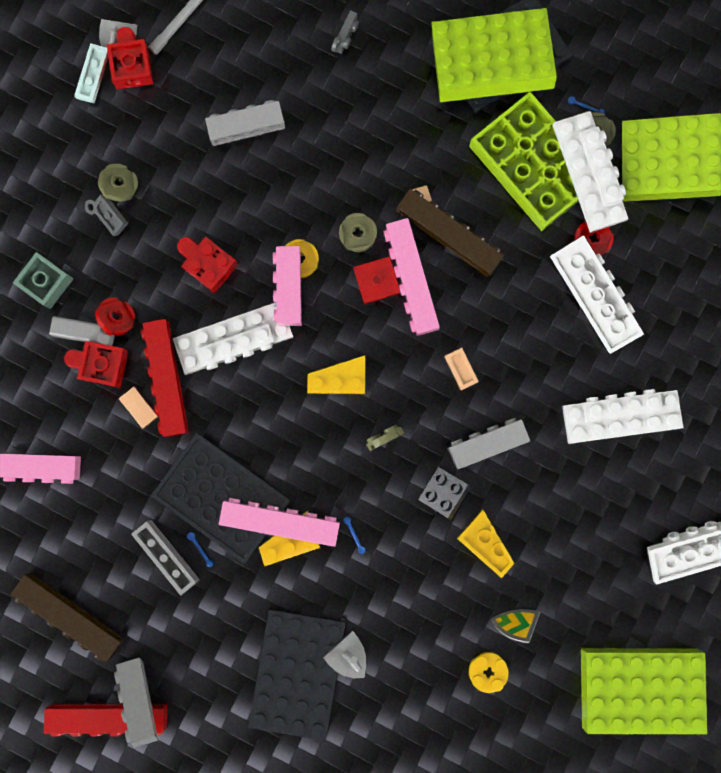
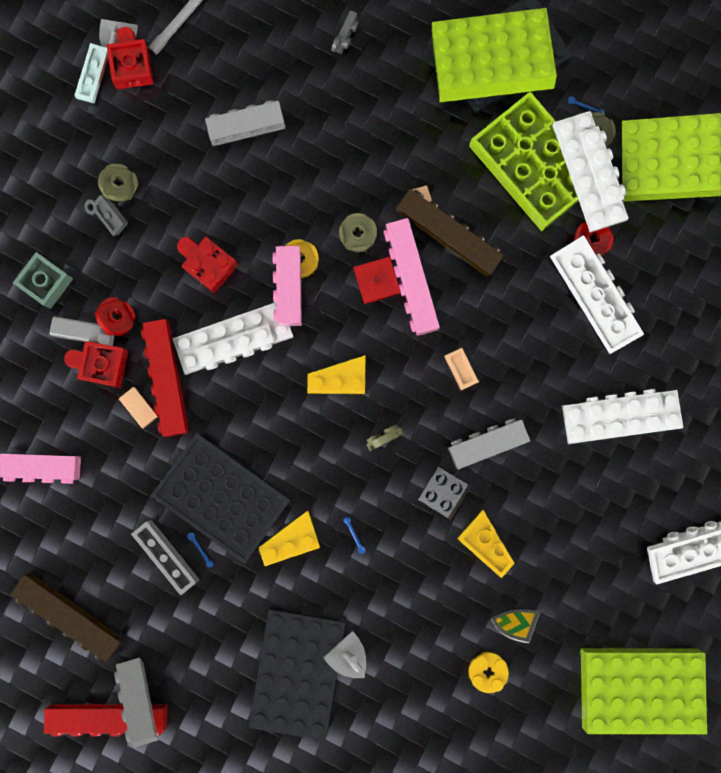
(279, 523): bright pink brick -> none

